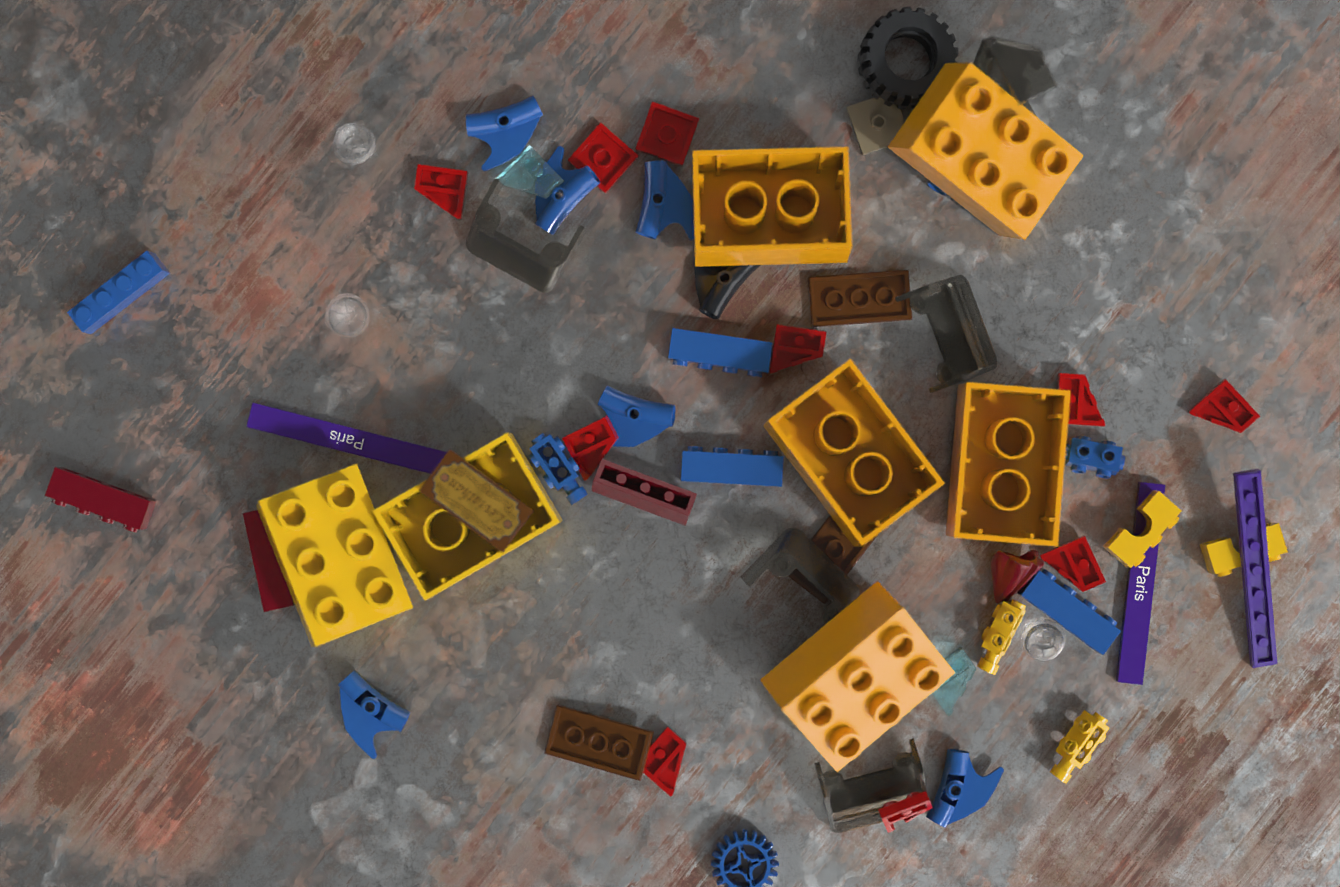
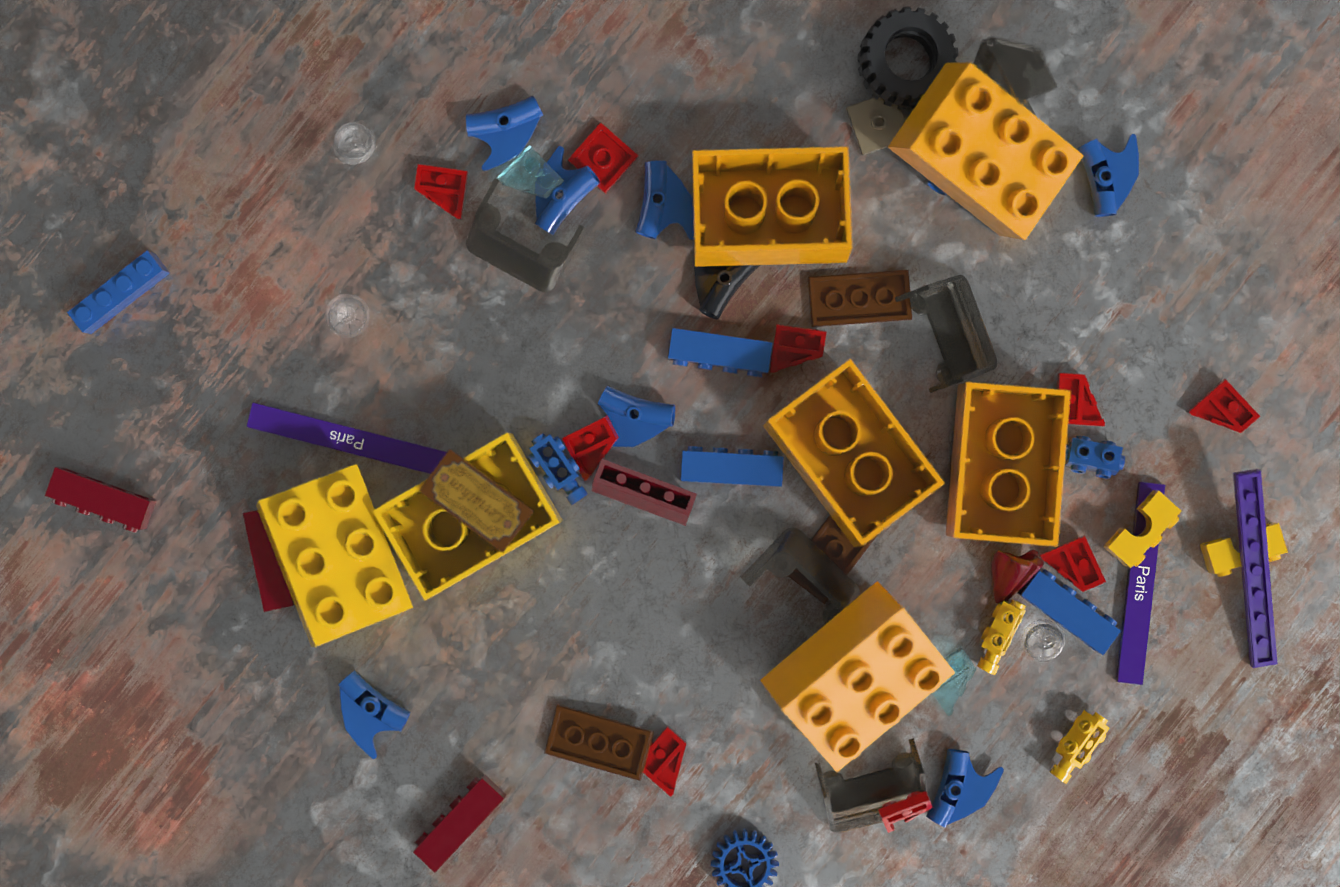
(459, 823): none -> dark red brick
(667, 134): red tile -> none
(1119, 170): none -> blue pin

